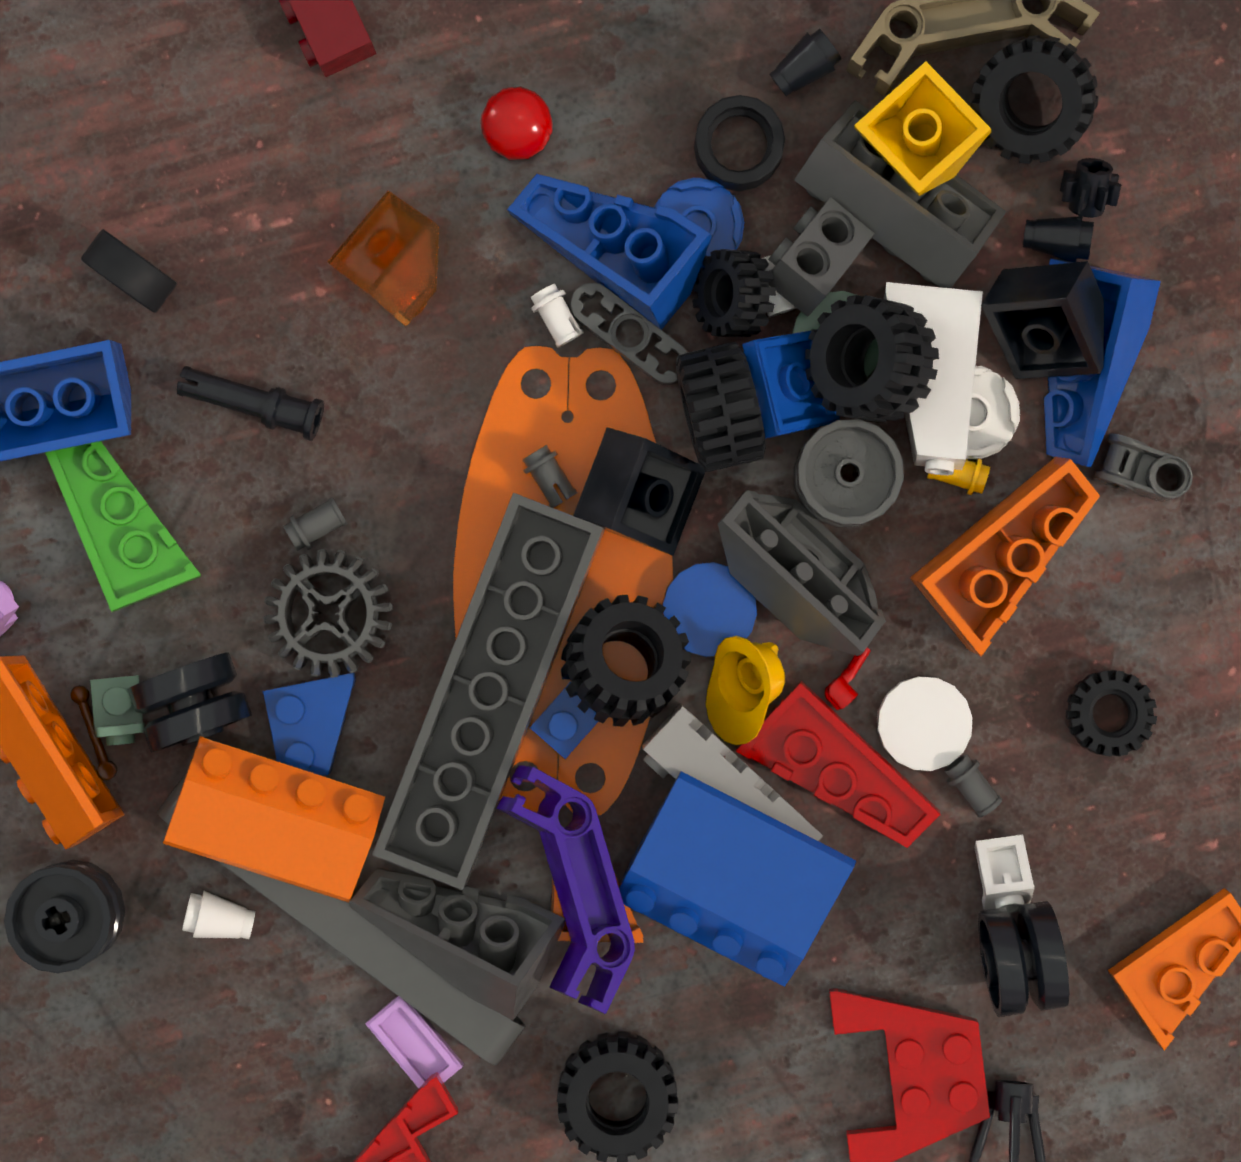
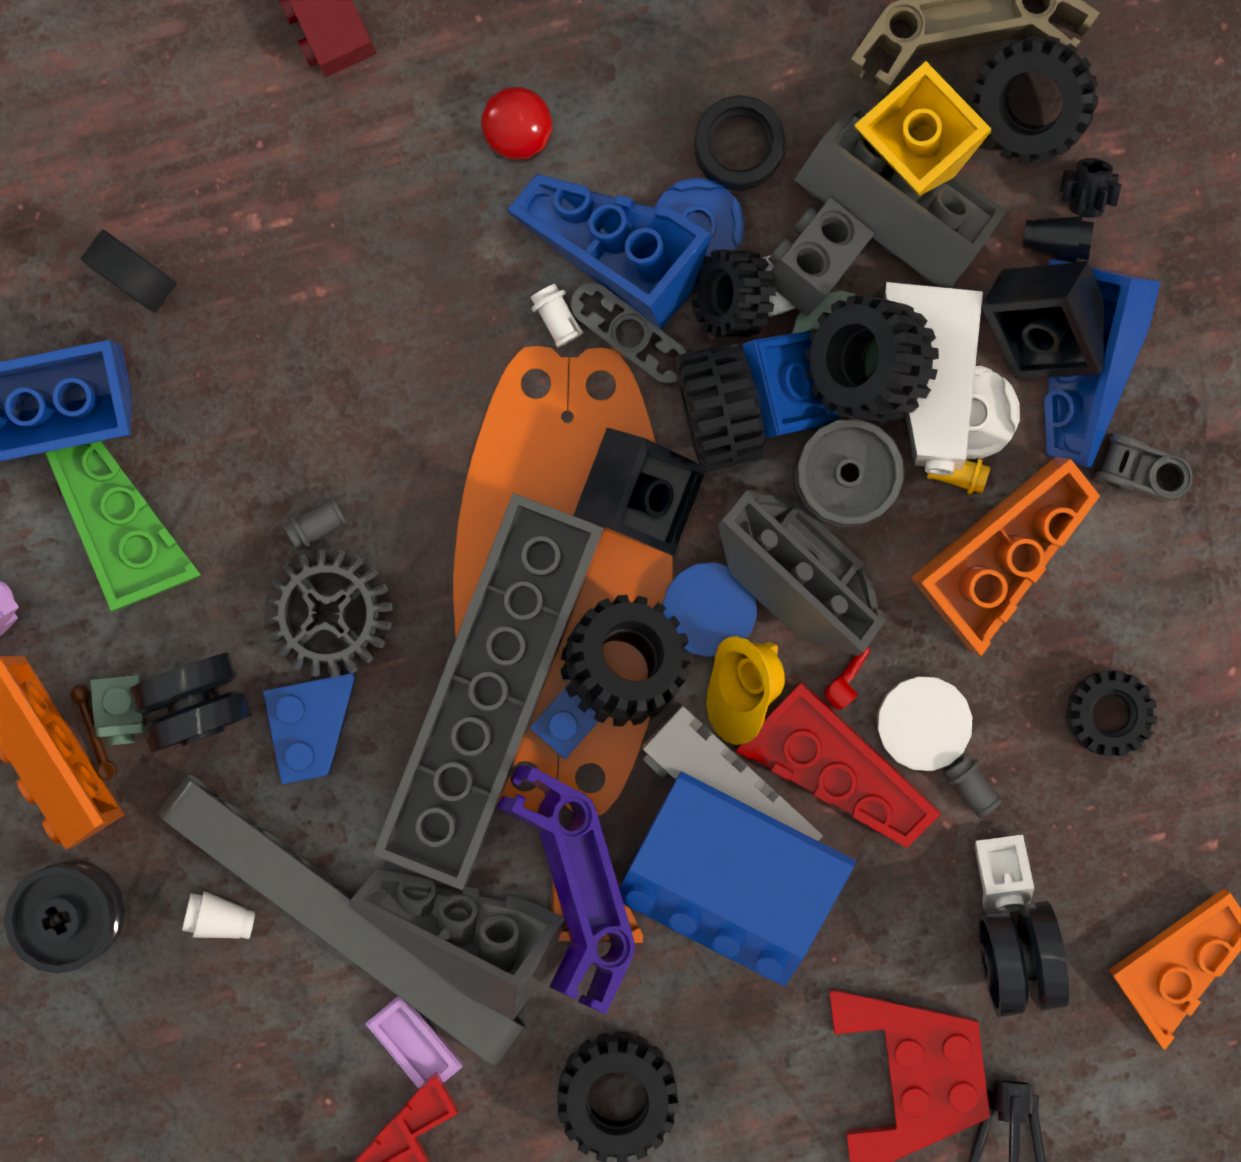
(272, 407): black pin -> none
(274, 819): orange slope -> none
(392, 258): clear orange slope -> none
(548, 472): dark grey pin -> none
(806, 62): black cone -> none

